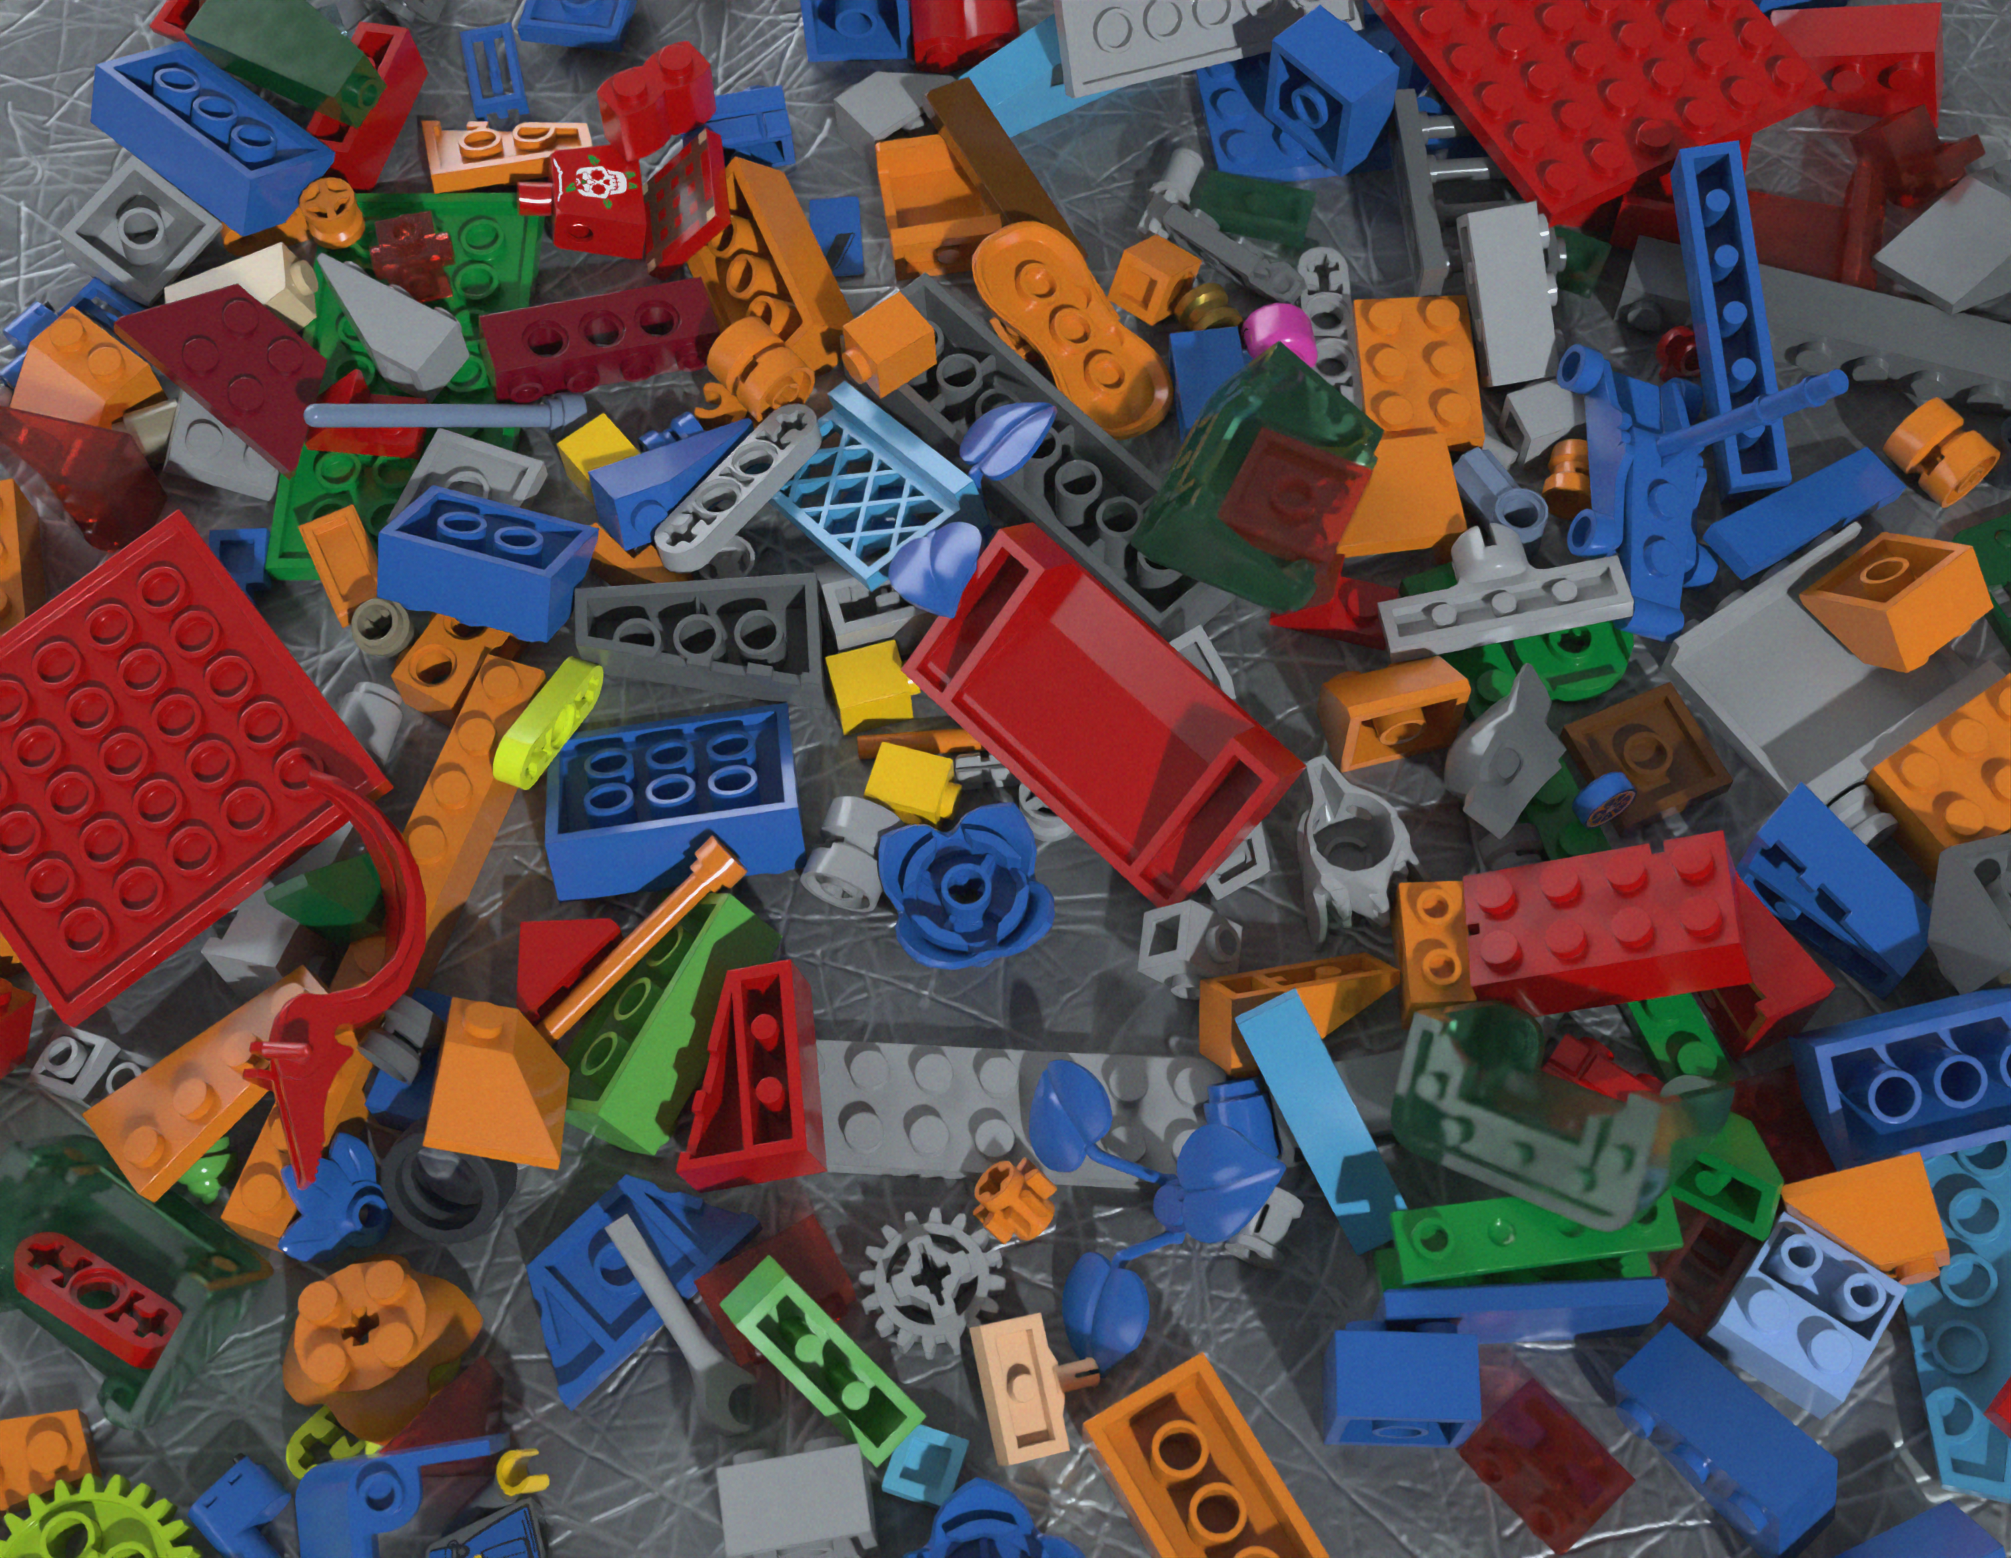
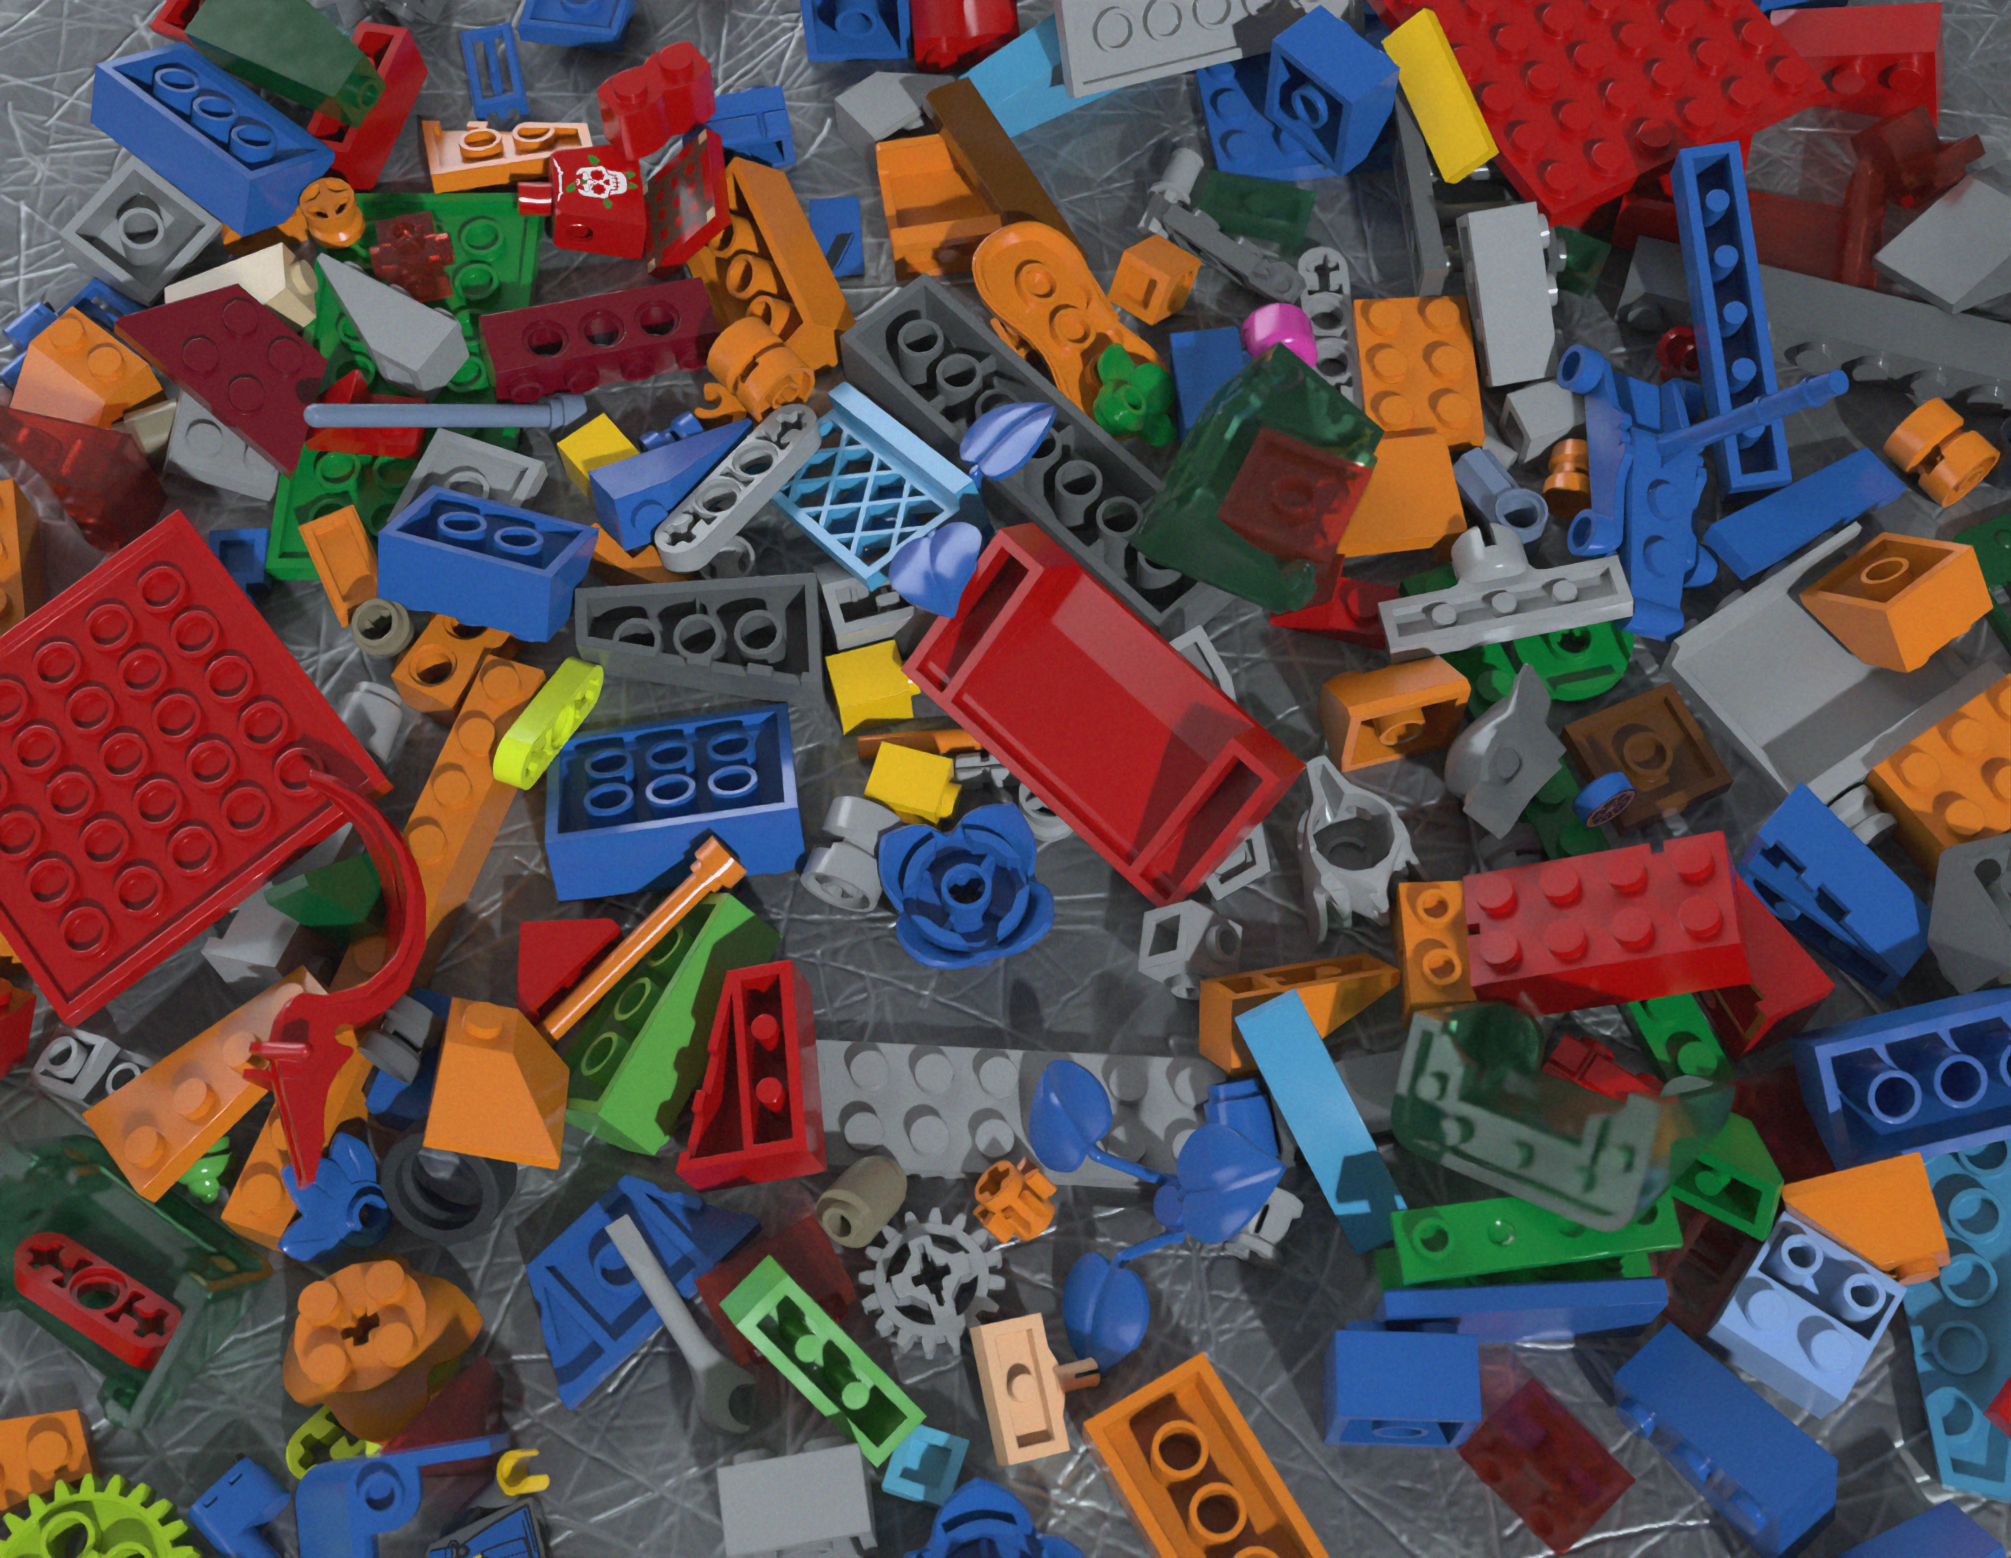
(862, 1200): none -> dark tan brick
(888, 345): orange brick -> none
(1134, 398): none -> green plate
(1207, 309): pearl gold wheel -> none
(1440, 96): none -> yellow tile

